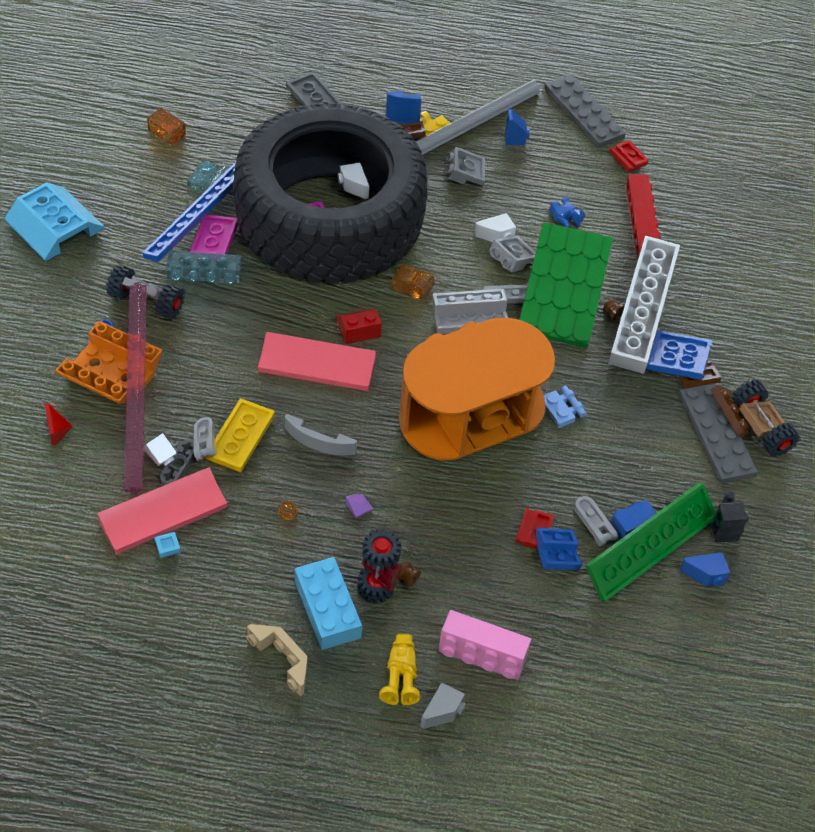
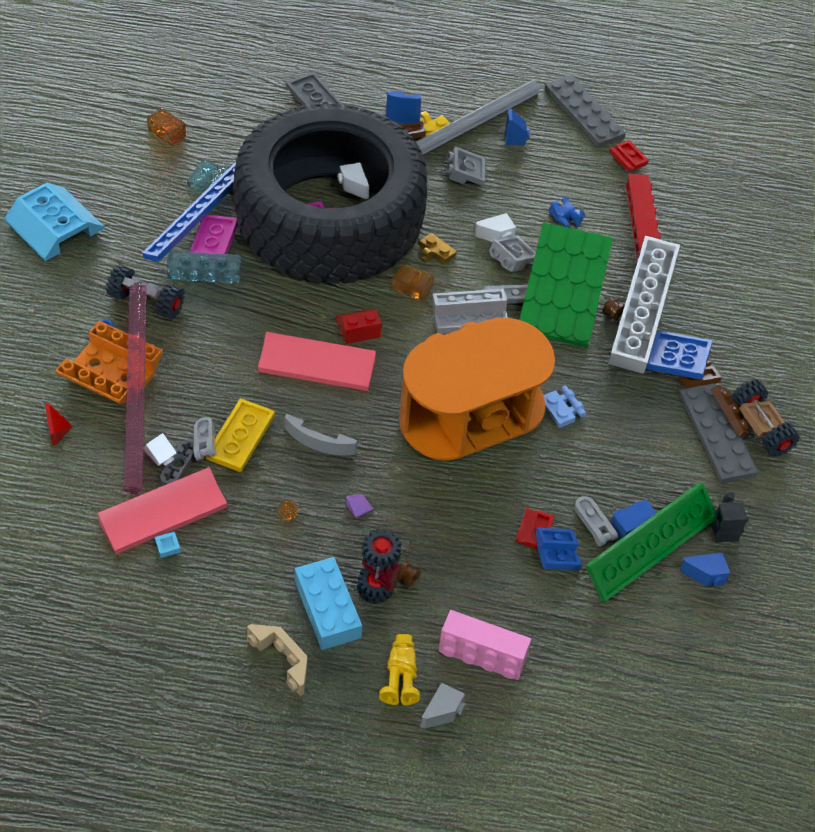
(435, 247): none -> pearl gold plate

